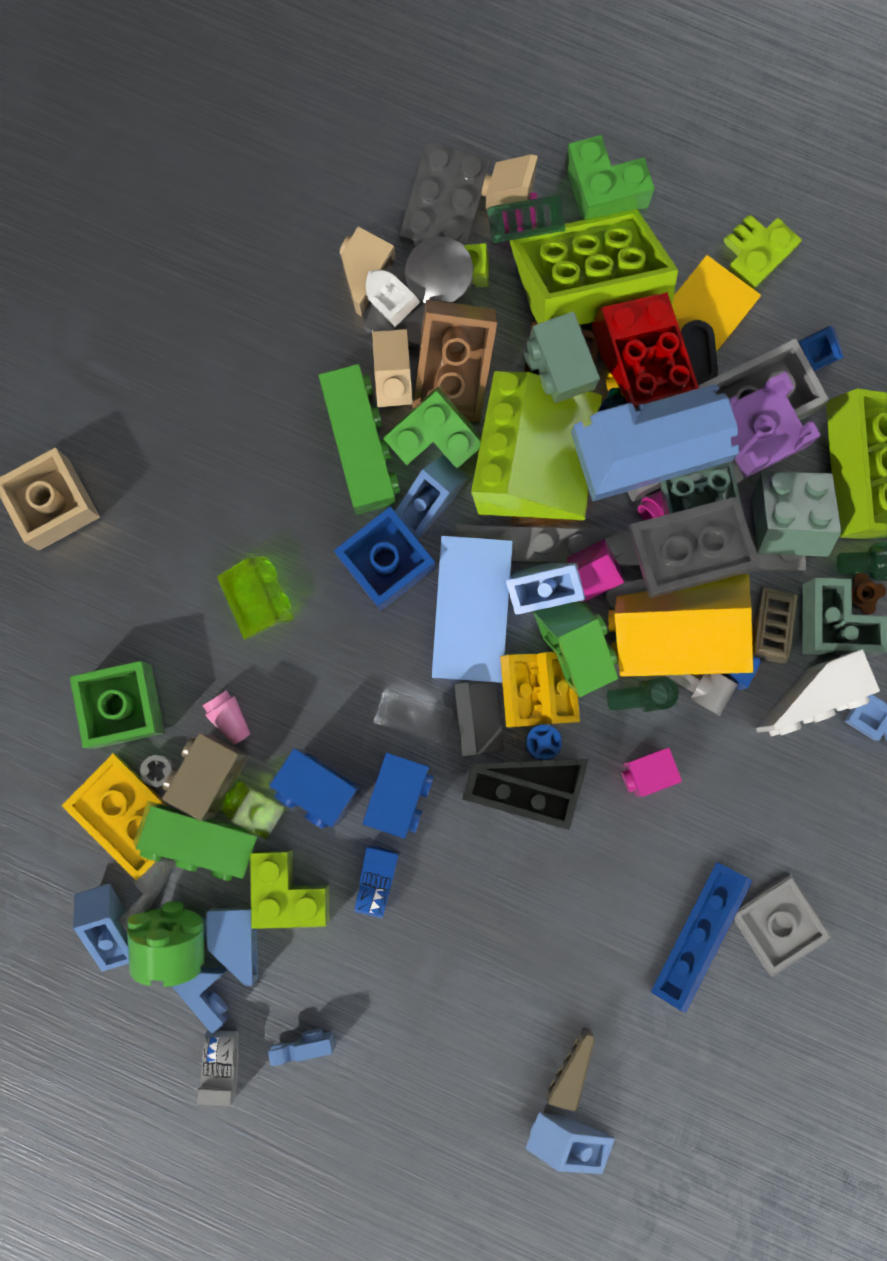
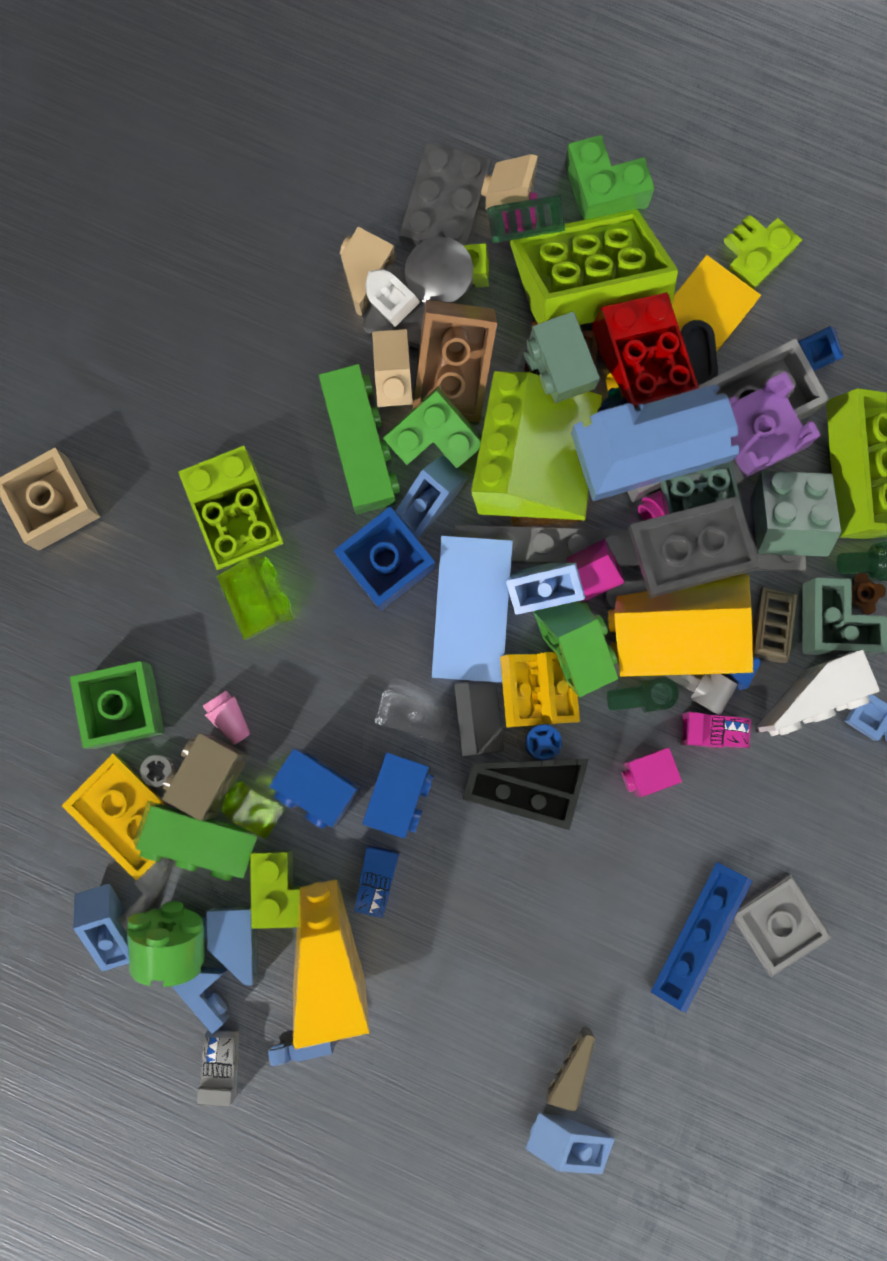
(231, 507): none -> lime slope
(327, 970): none -> yellow slope
(715, 731): none -> dark pink leg

